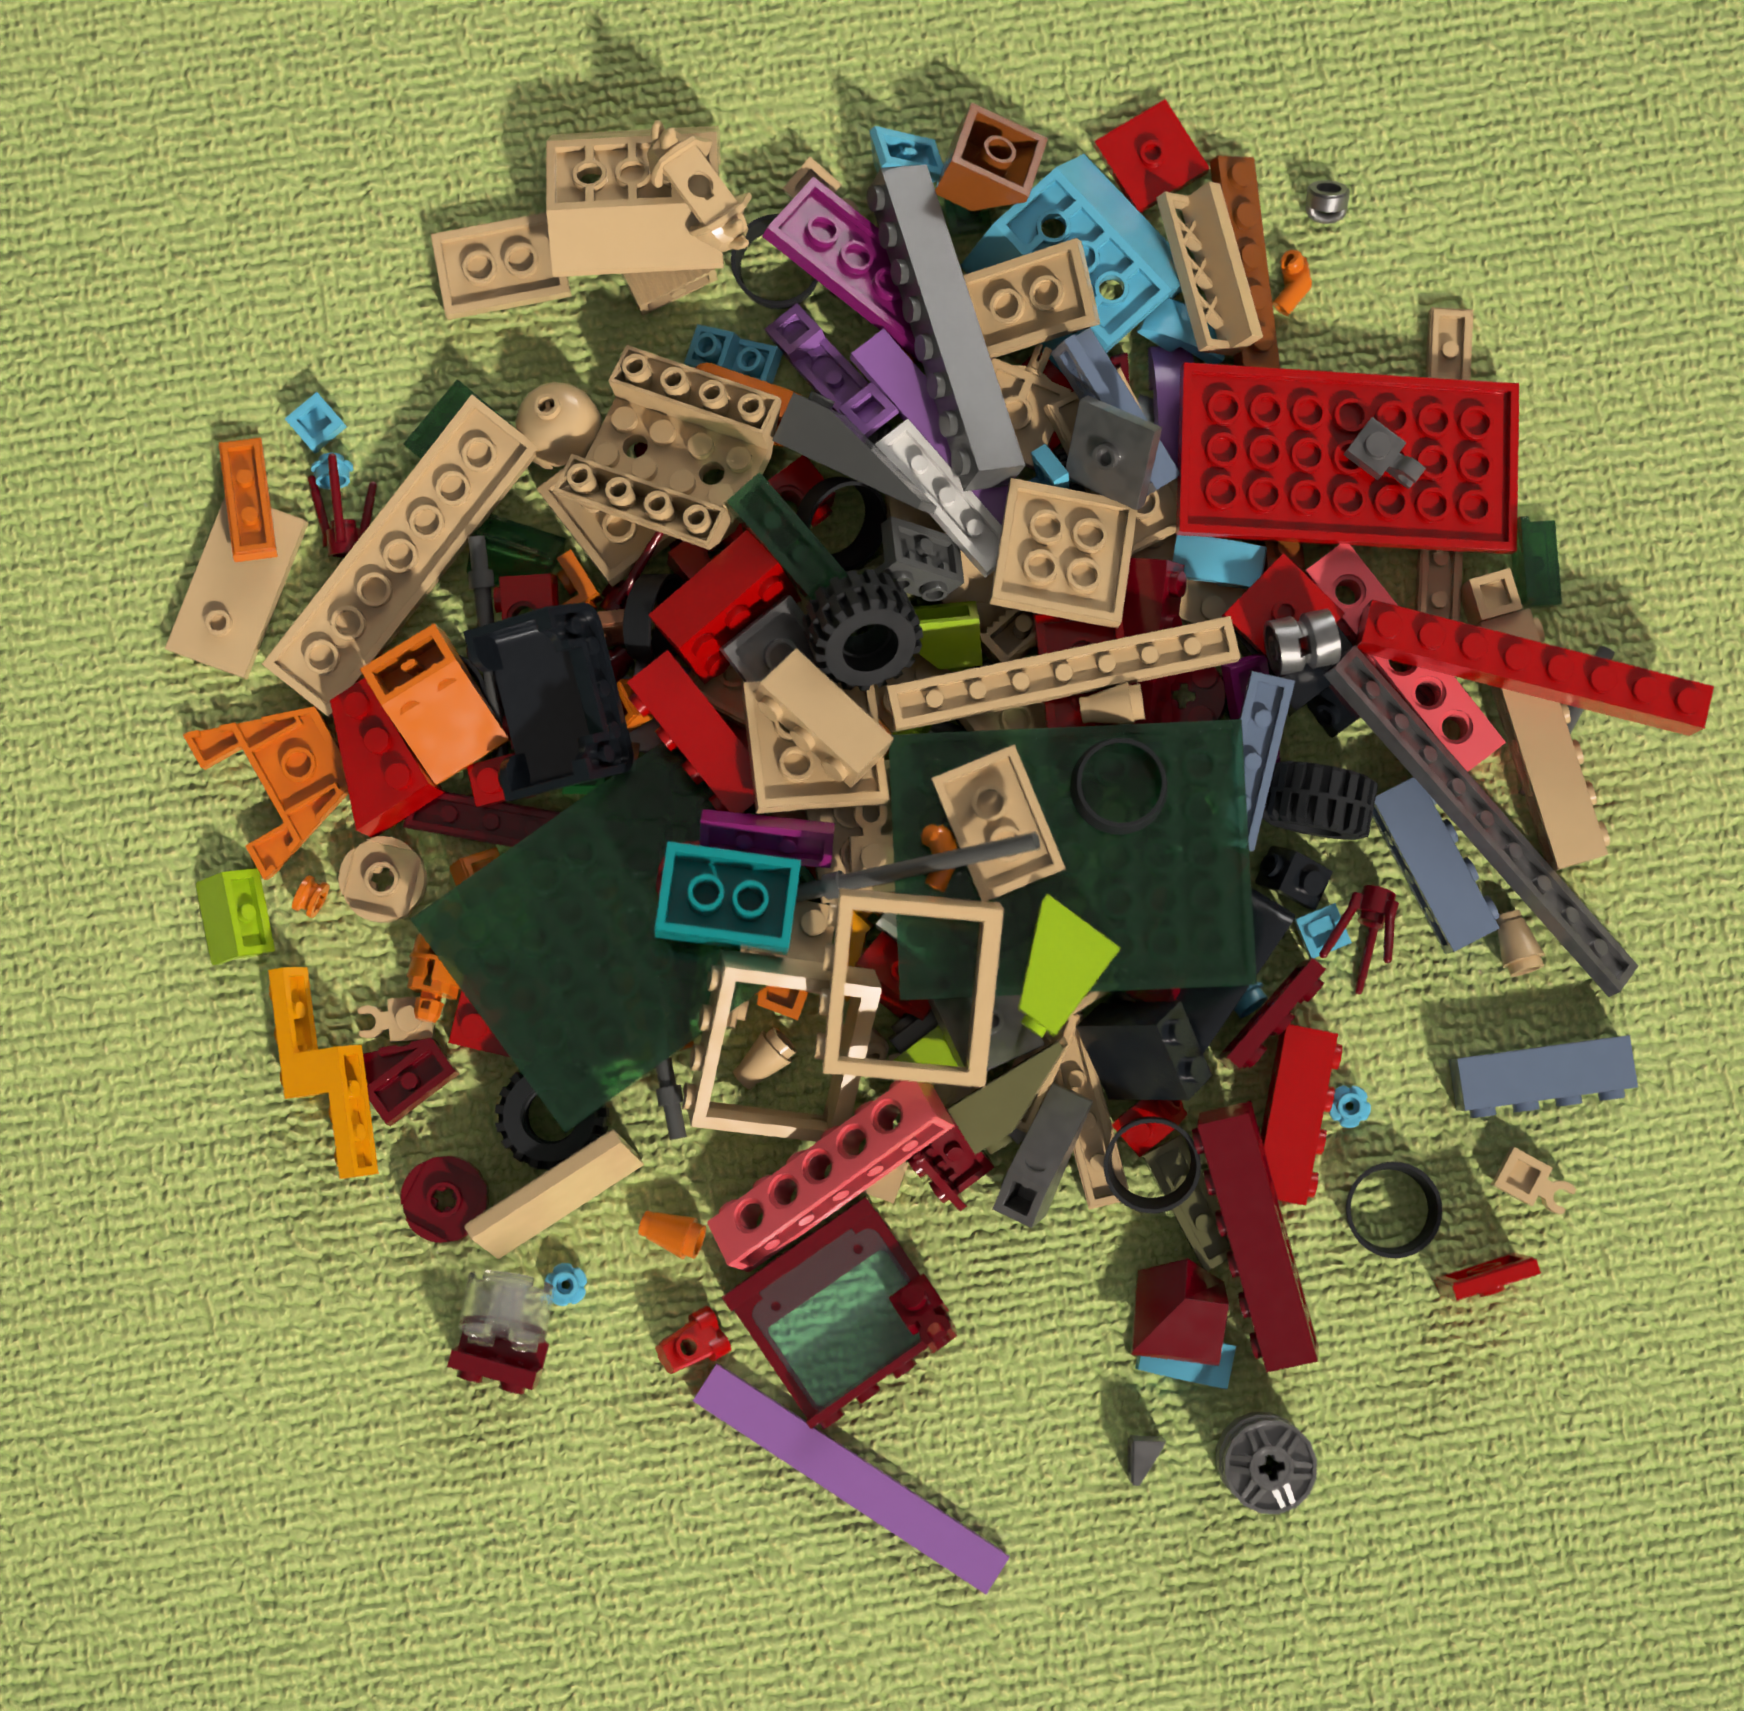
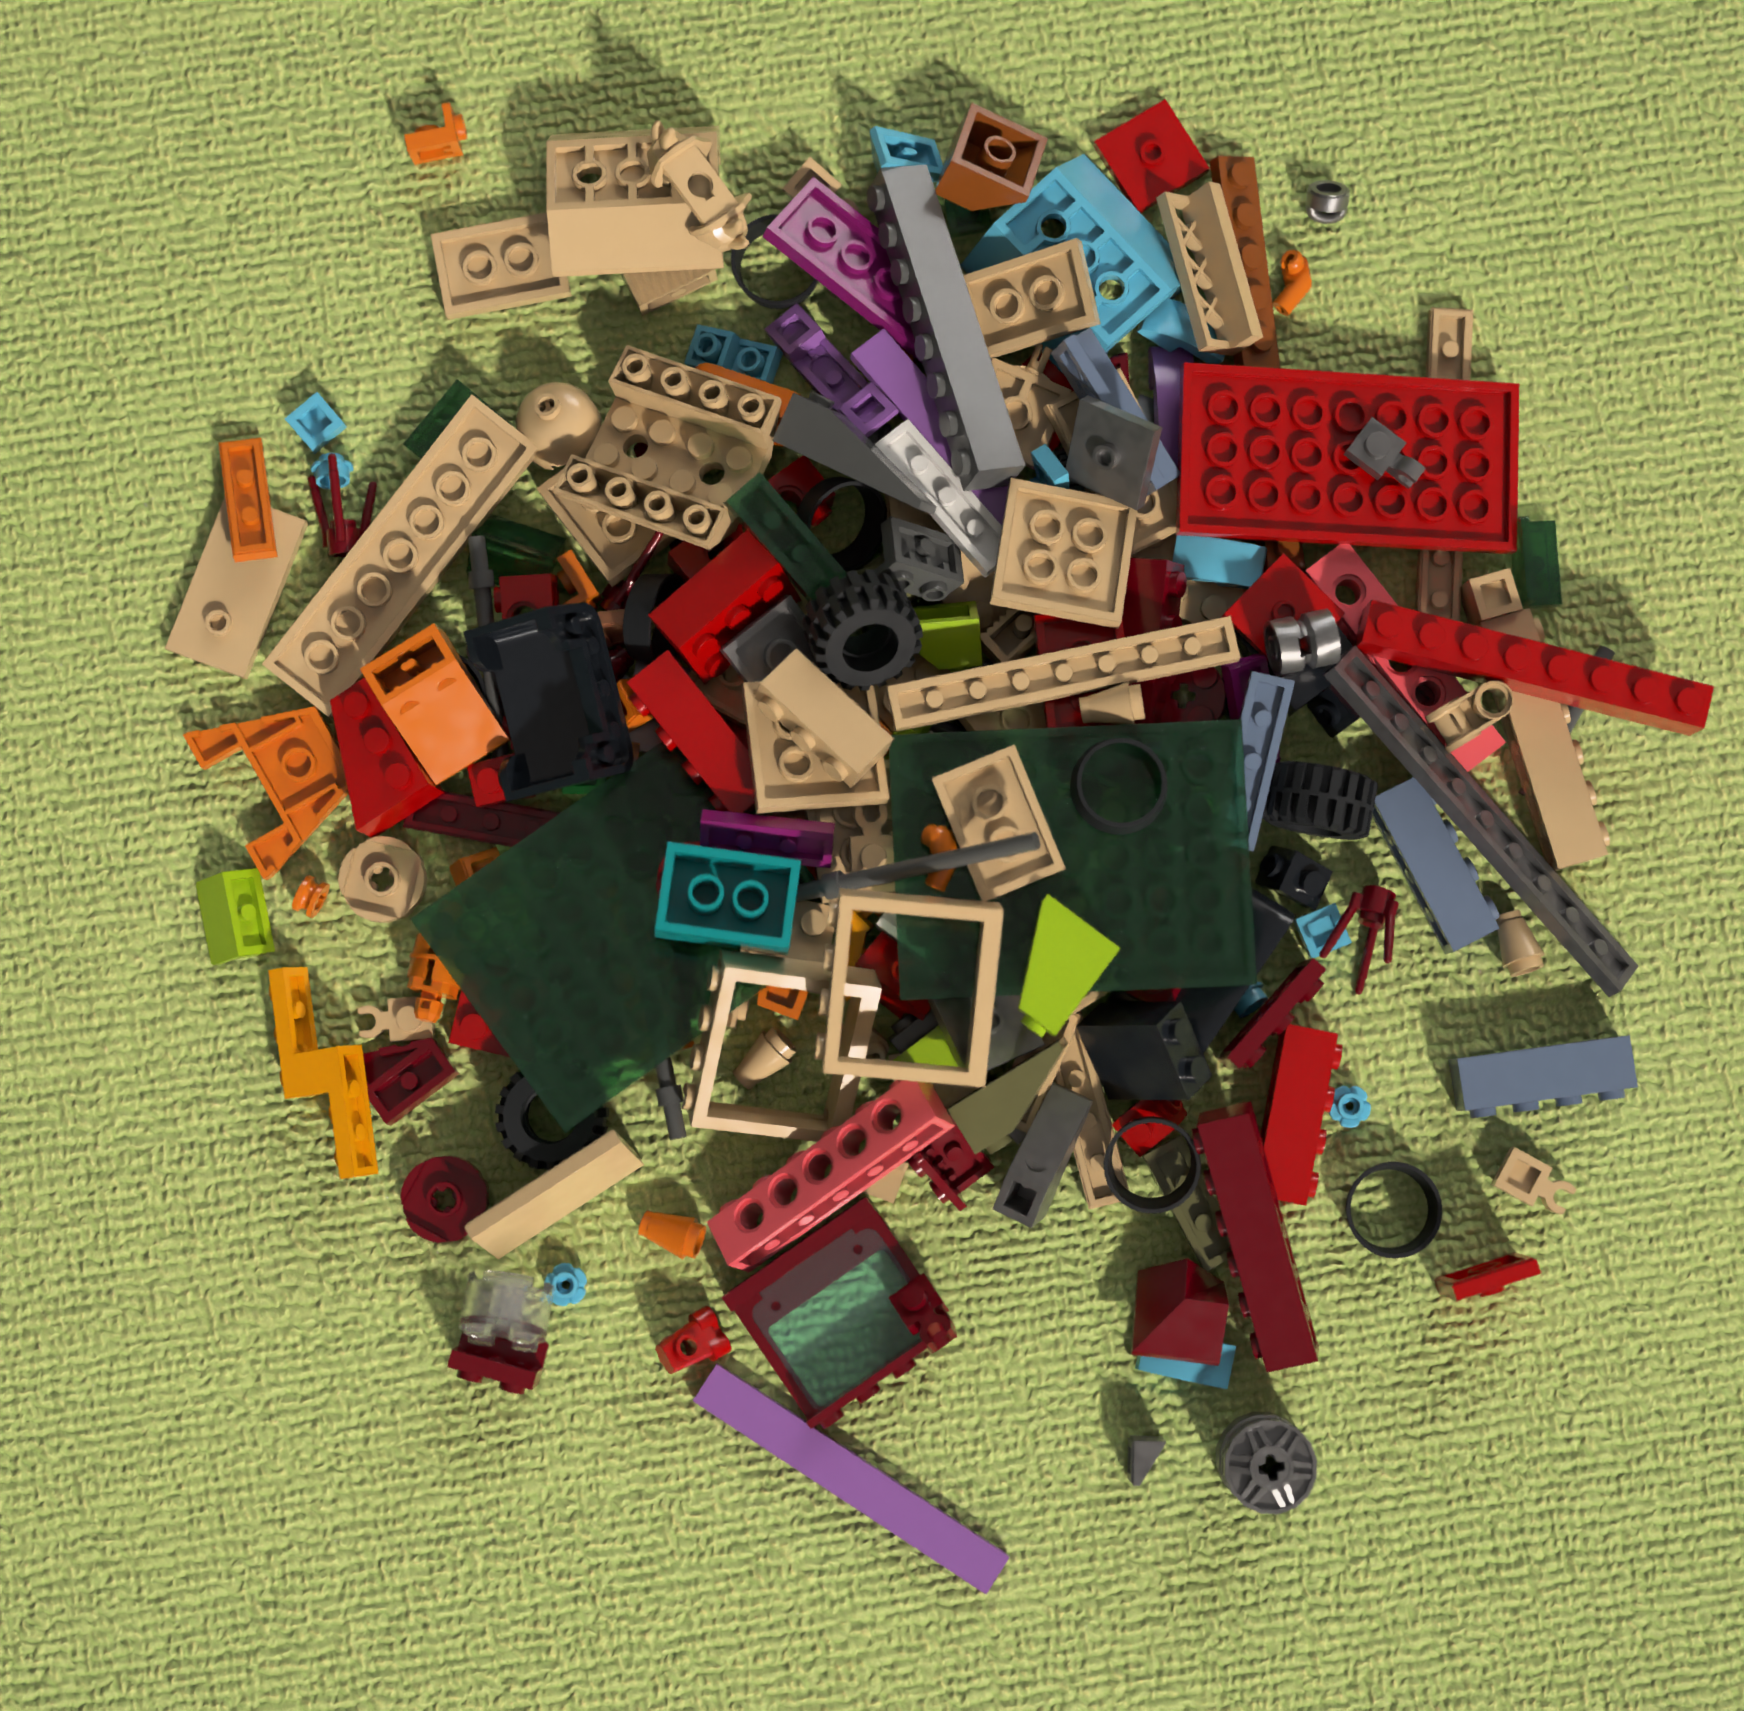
(435, 143): none -> orange bracket
(1466, 718): none -> tan piece

